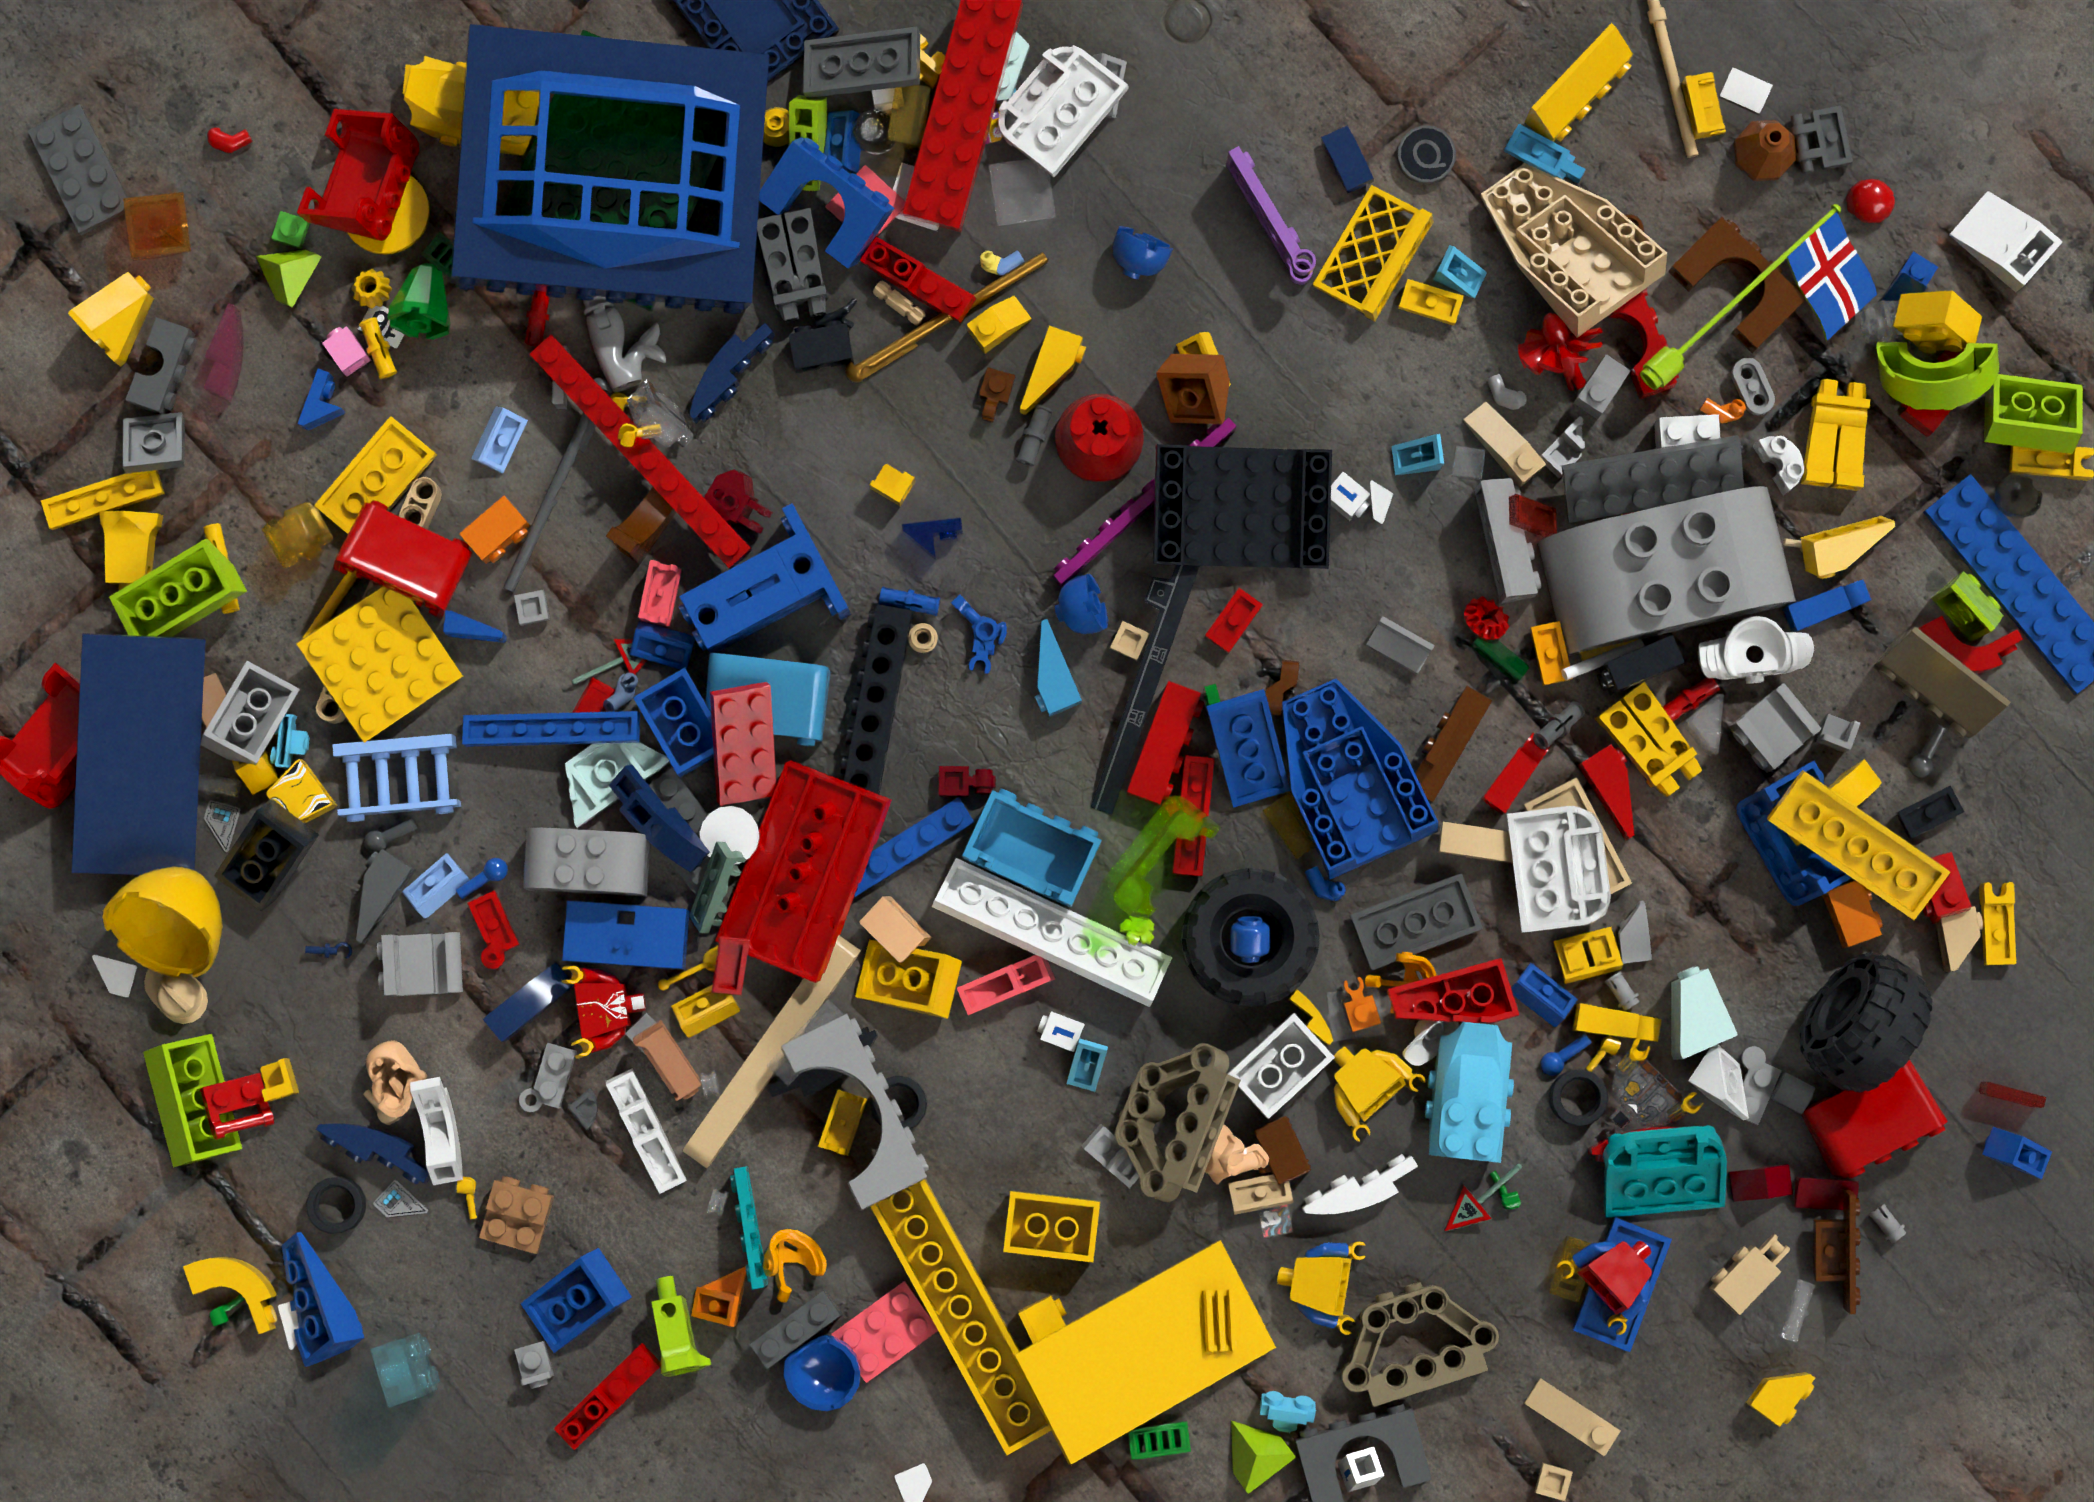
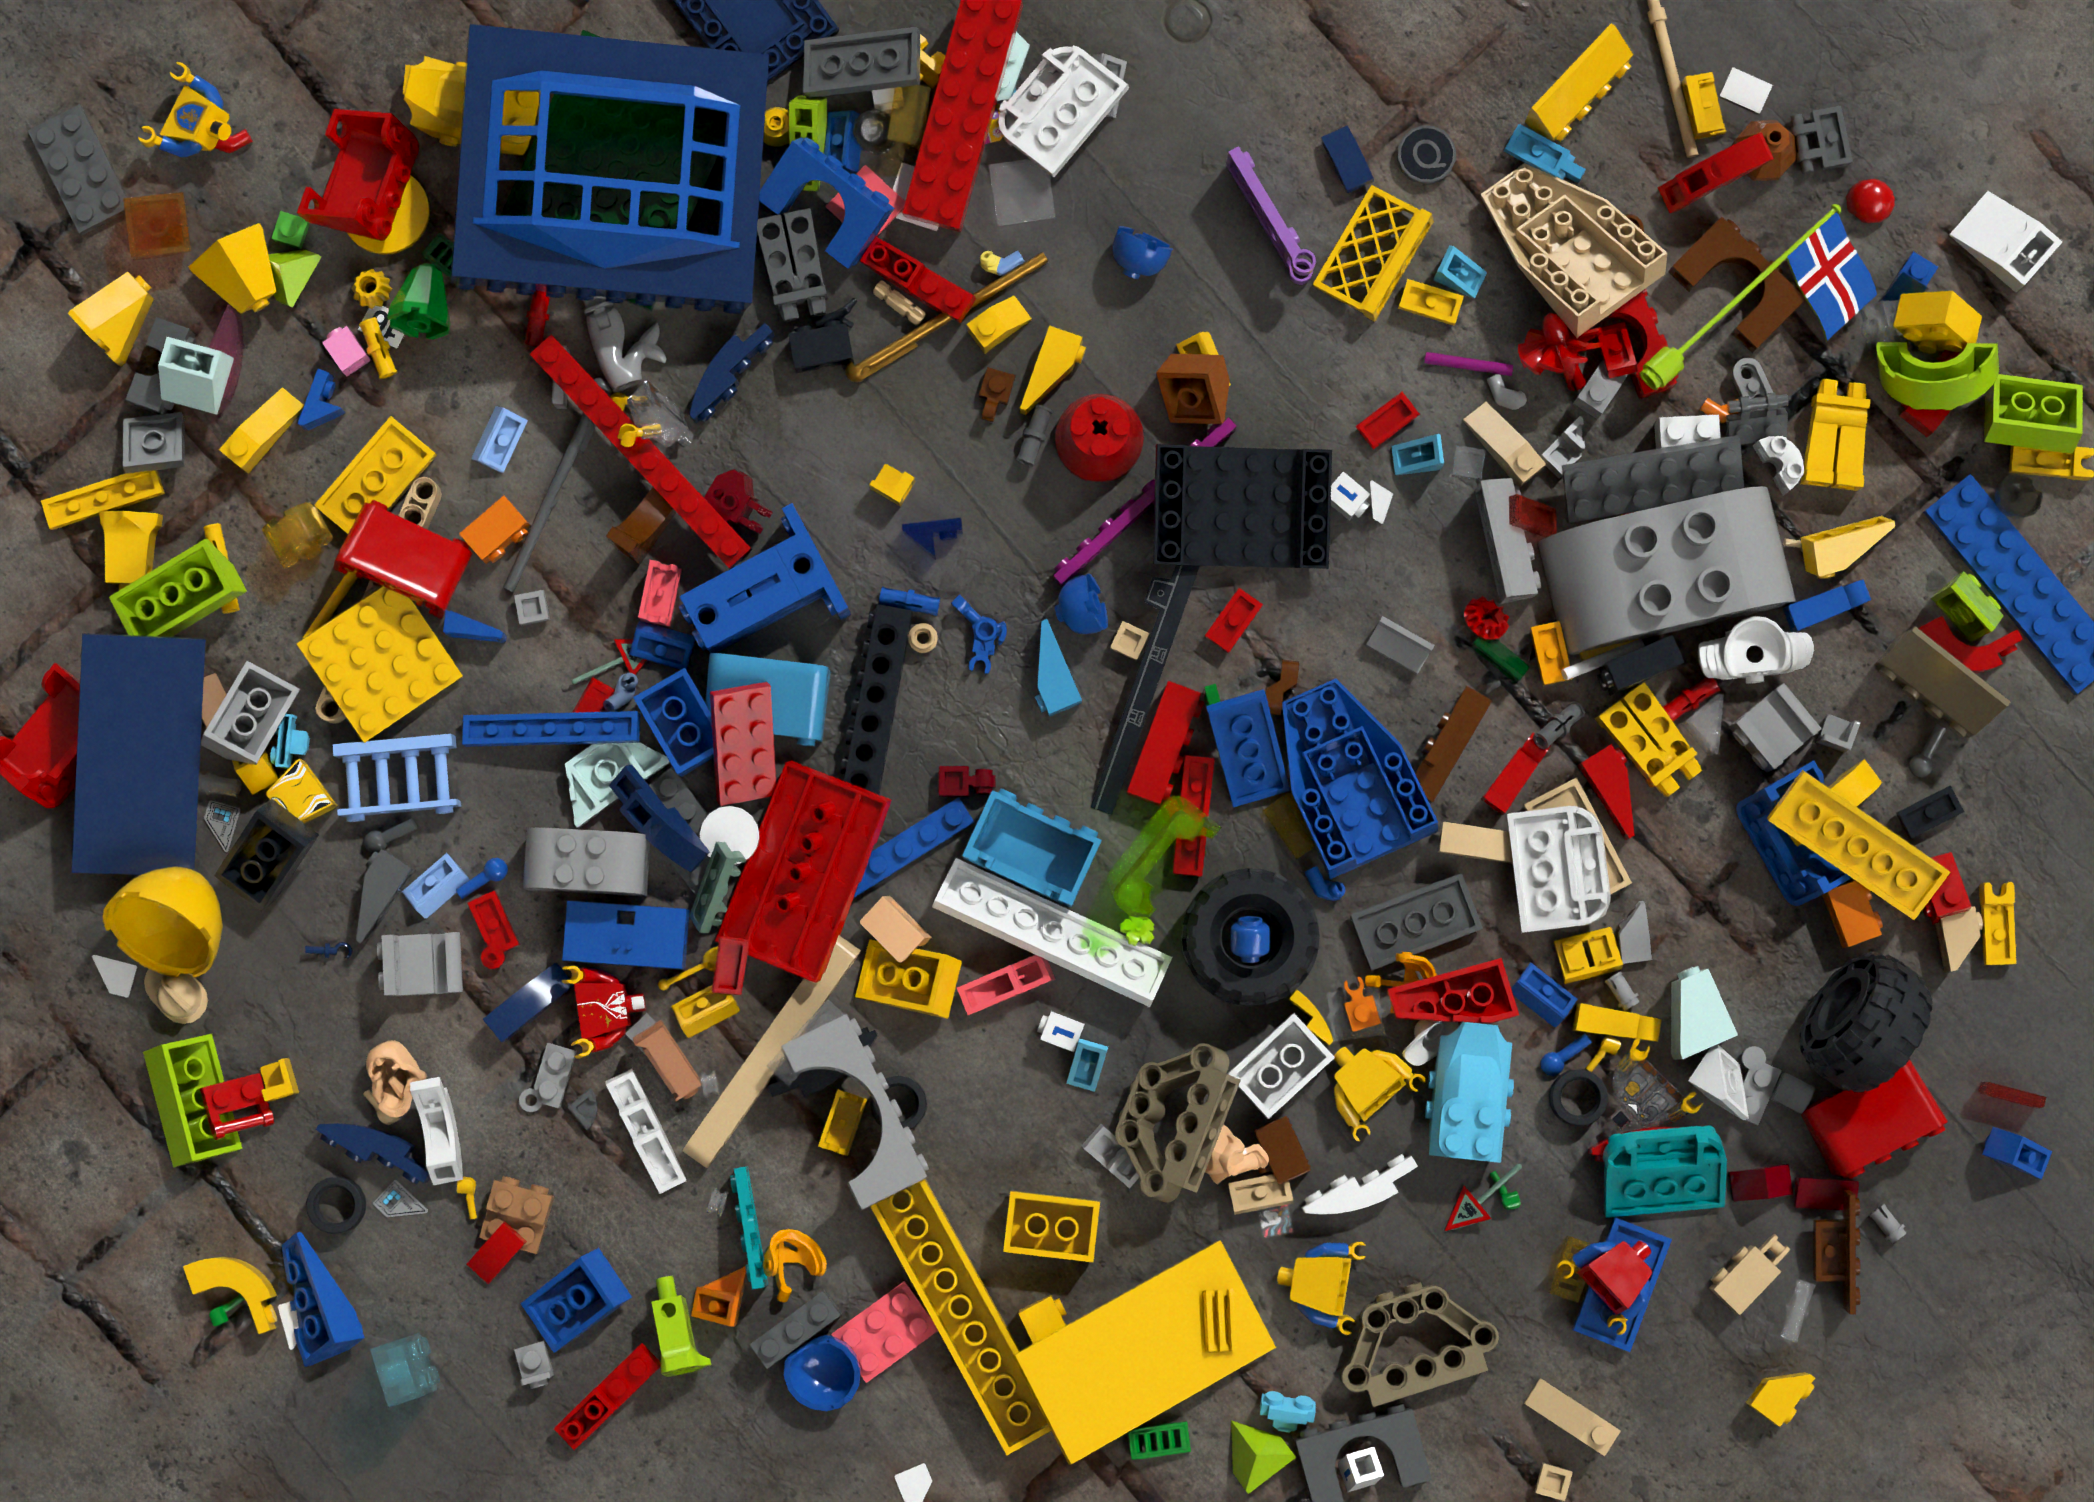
(193, 375): none -> light aqua slope
(194, 120): none -> torso
(238, 269): none -> yellow slope
(262, 430): none -> yellow slope
(496, 1252): none -> red slope
(1387, 420): none -> red tile
(1468, 363): none -> magenta bar
(1617, 350): none -> red plate
(1715, 172): none -> red slope
(1757, 424): none -> dark grey plate

